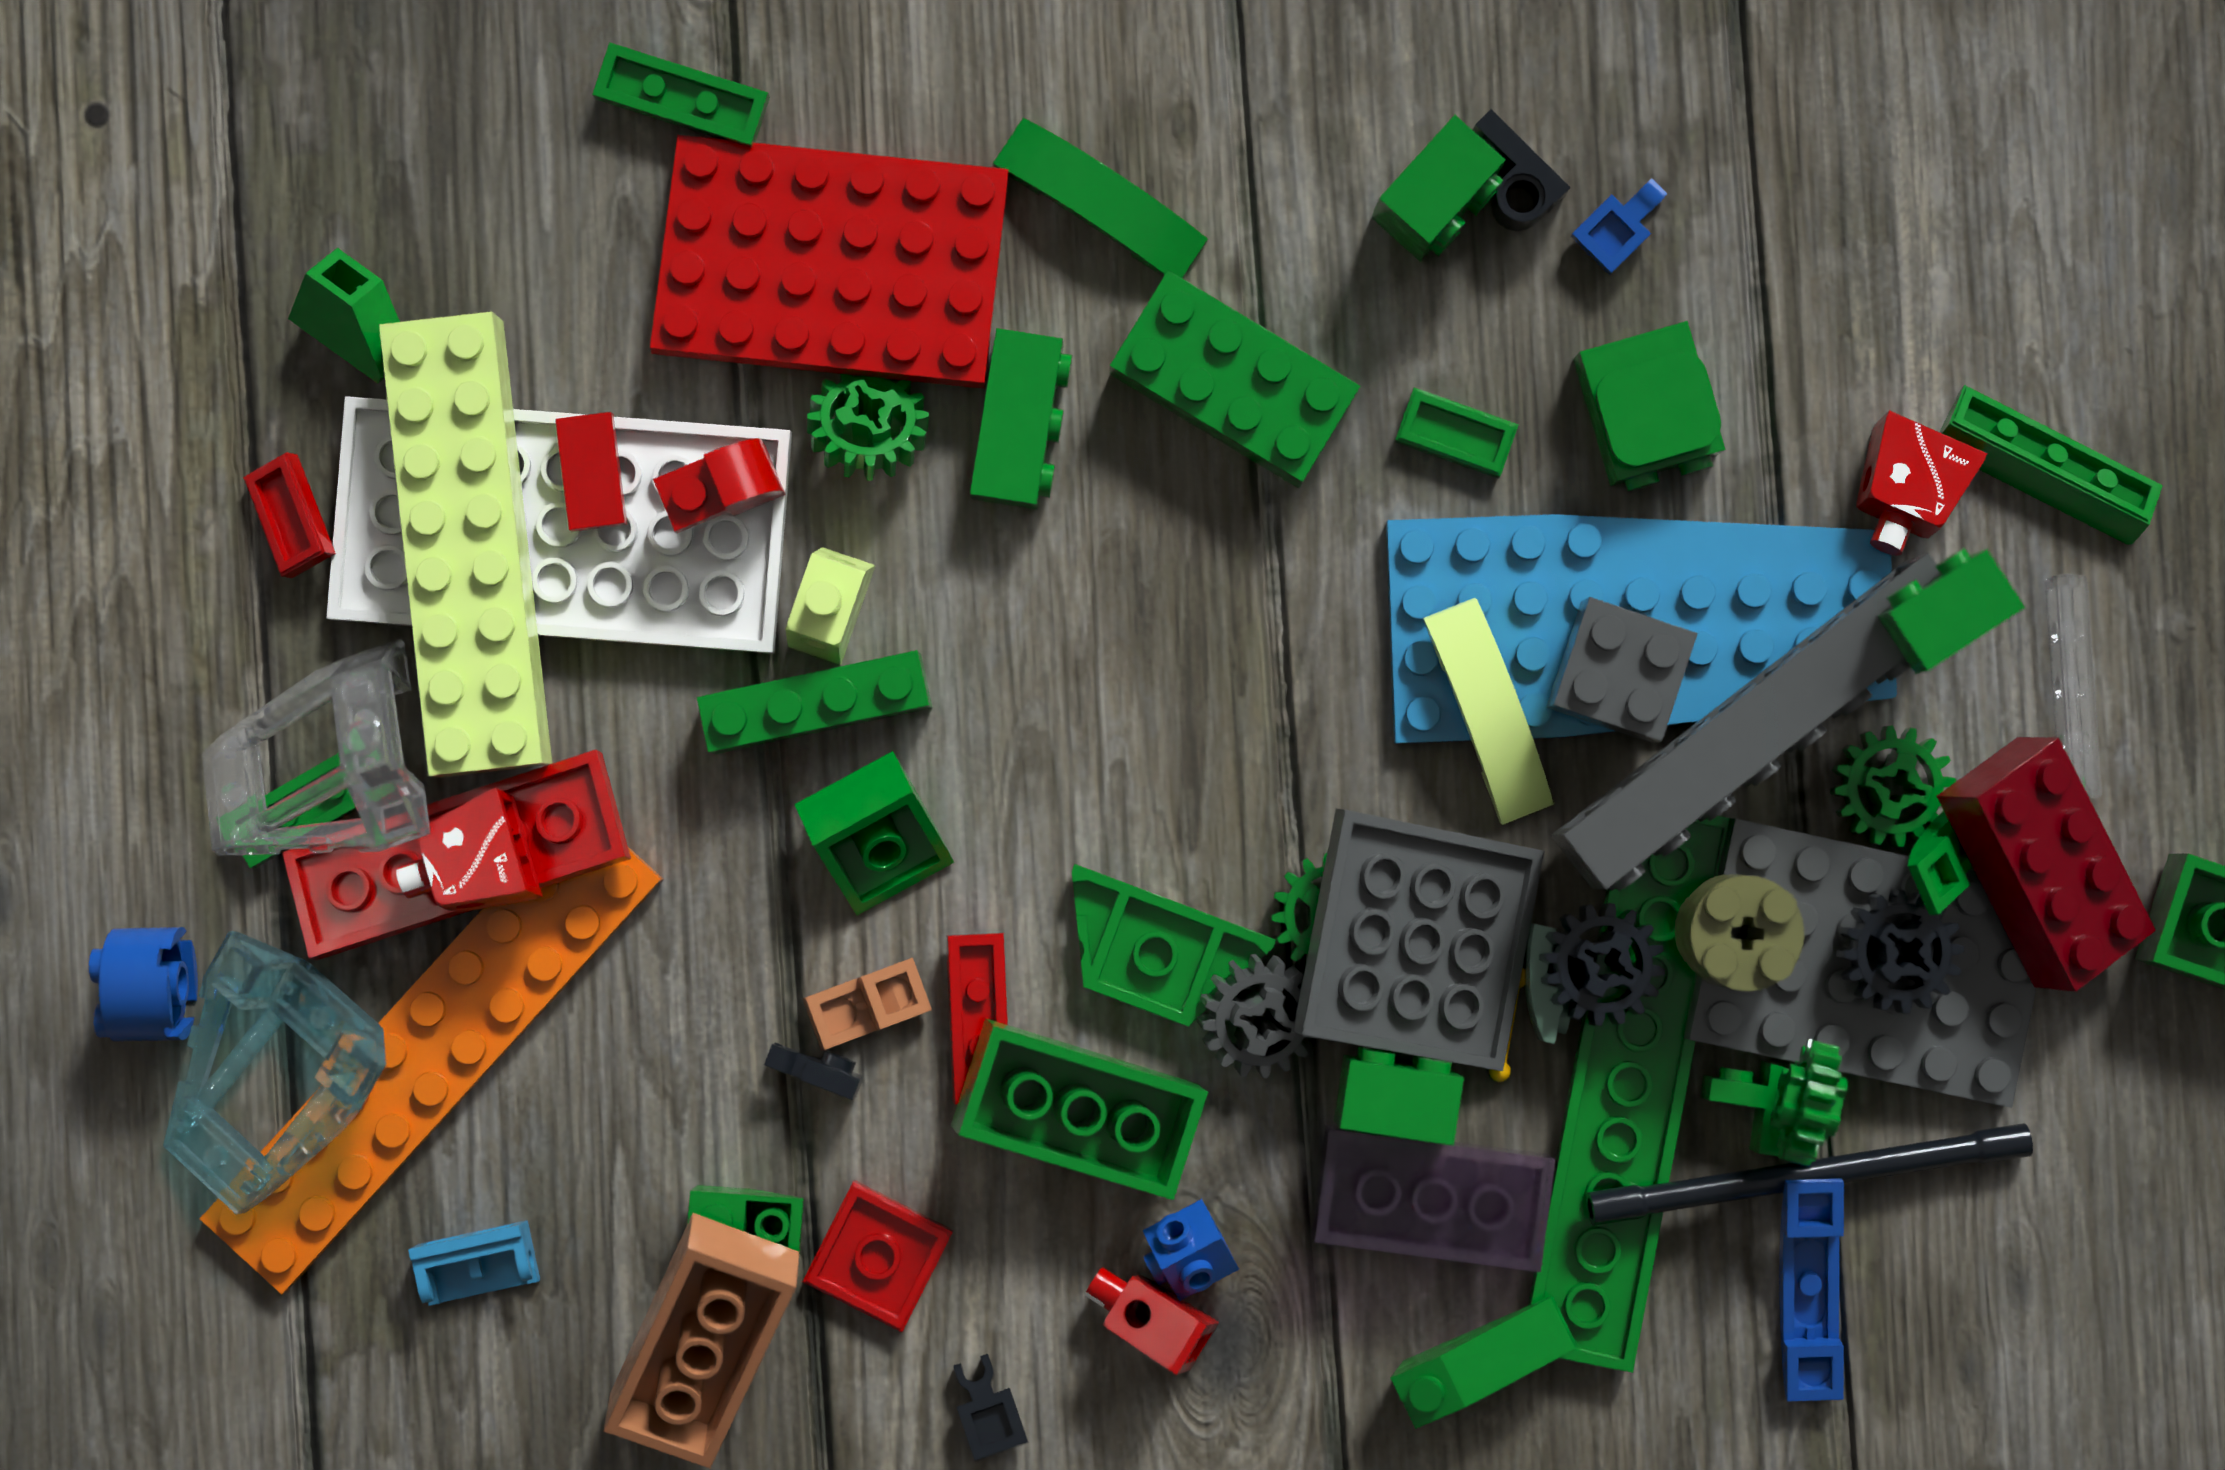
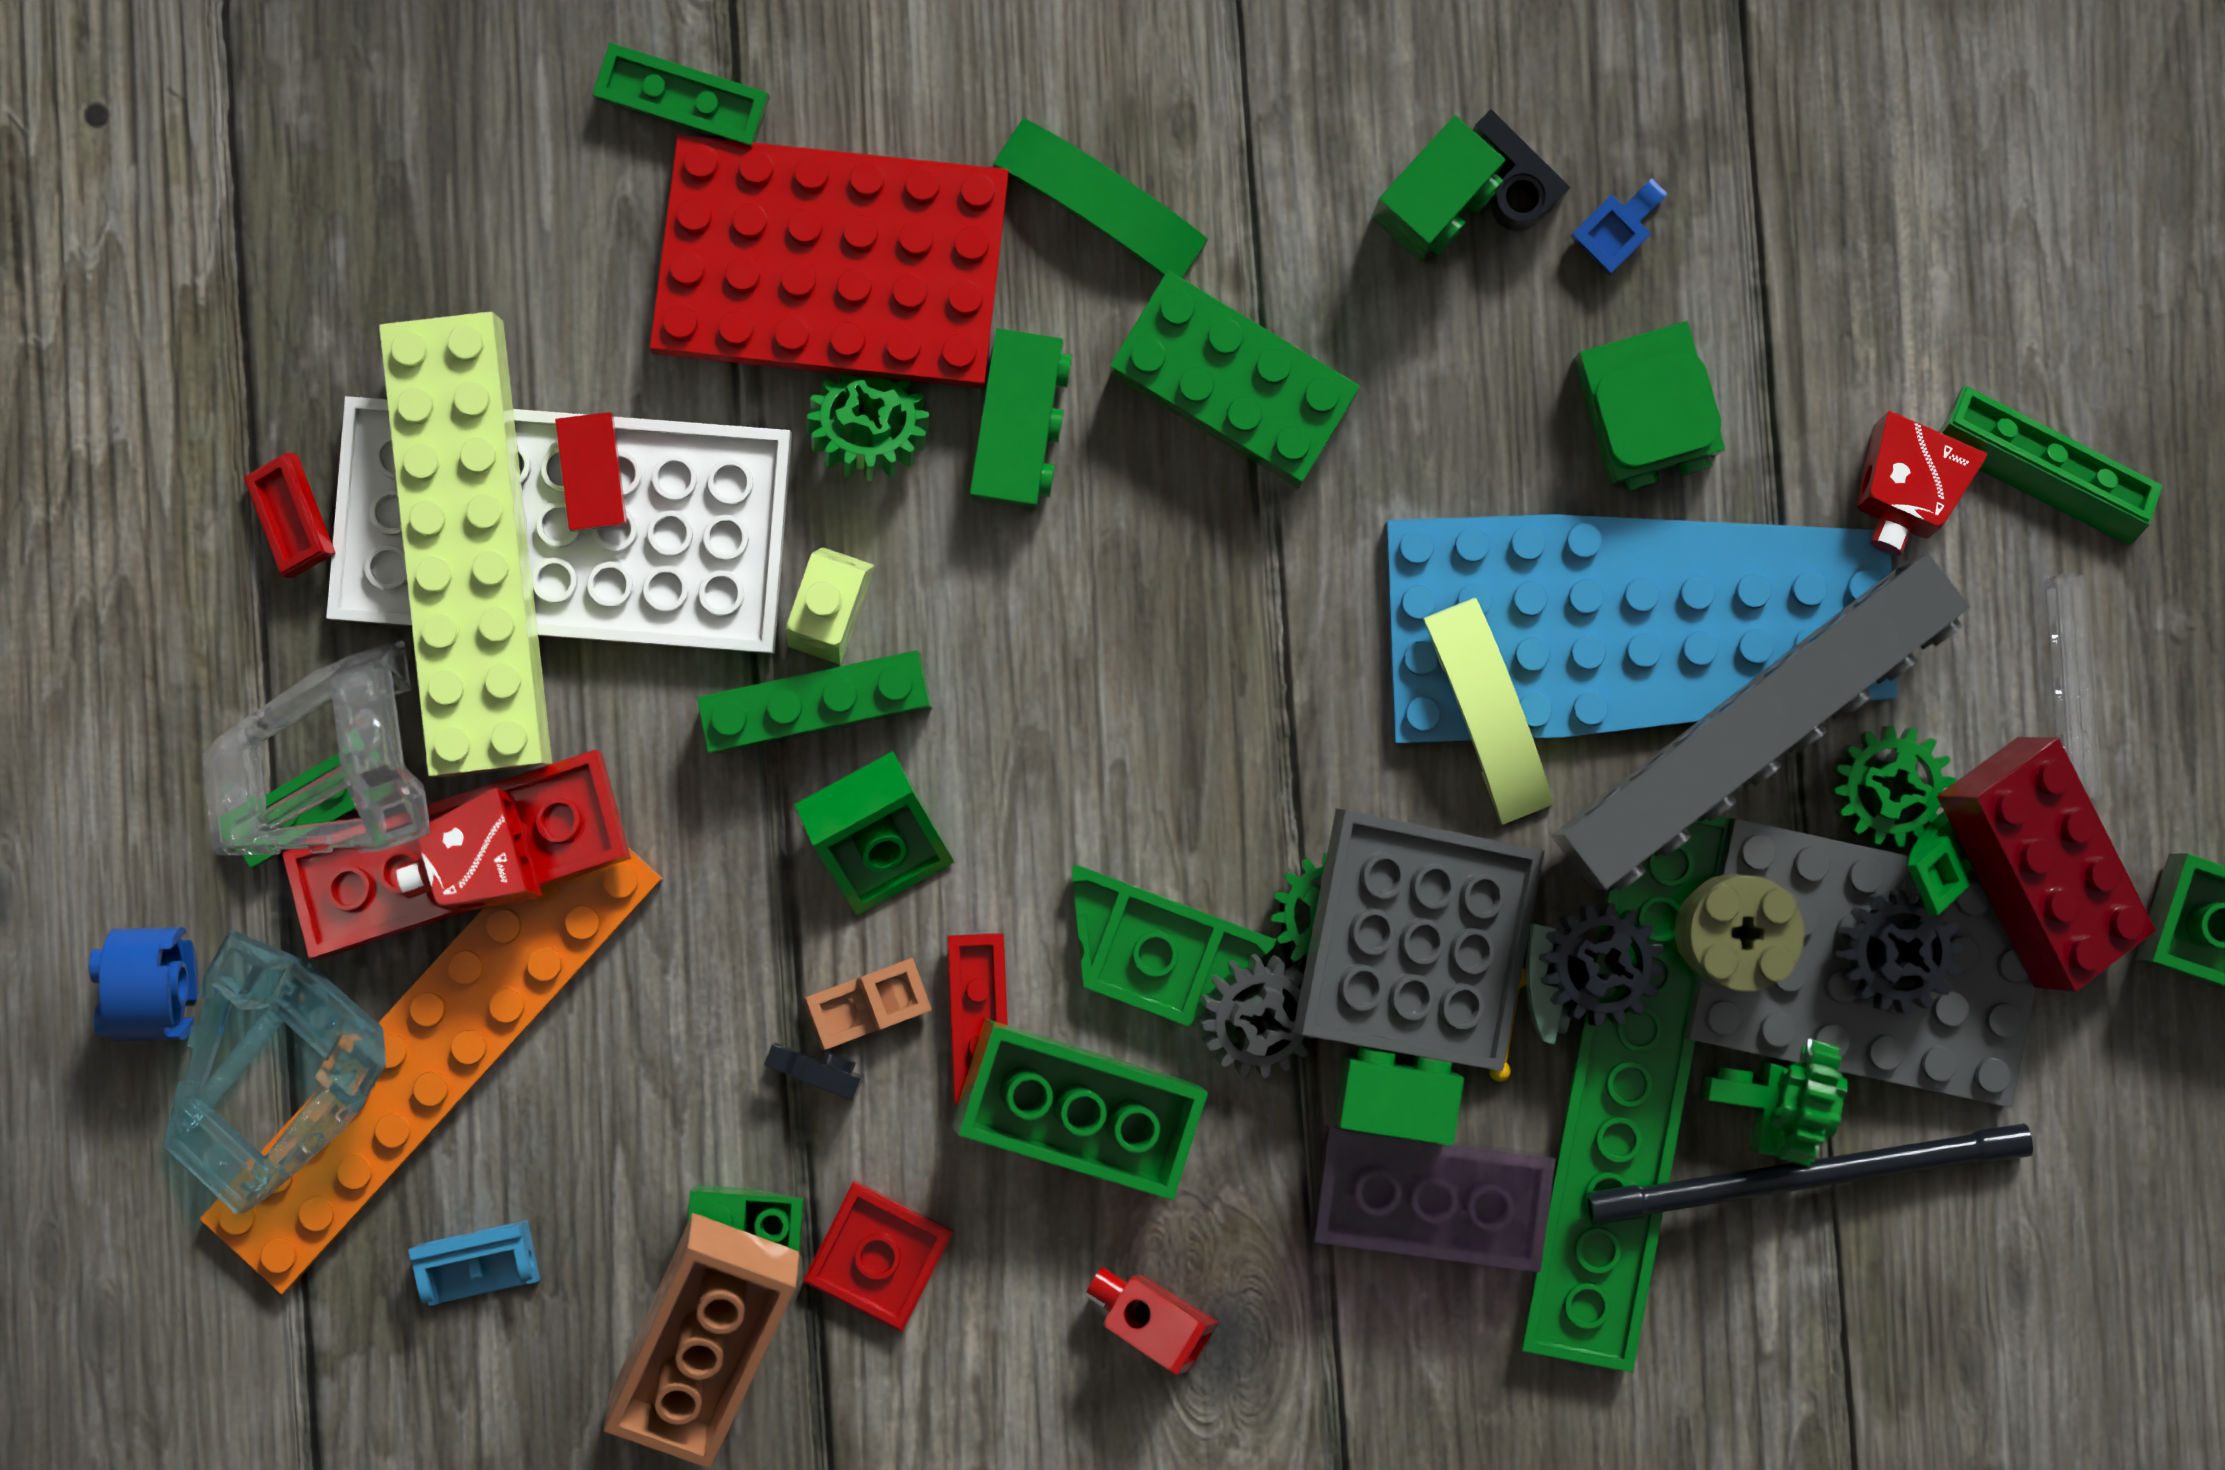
(343, 308): green slope -> none
(720, 483): red brick -> none
(991, 1417): black plate -> none
(1188, 1251): blue brick -> none
(1456, 433): green tile -> none
(1481, 1361): green slope -> none
(1621, 670): dark grey brick -> none
(1810, 1289): blue slope -> none
(1950, 610): green brick -> none

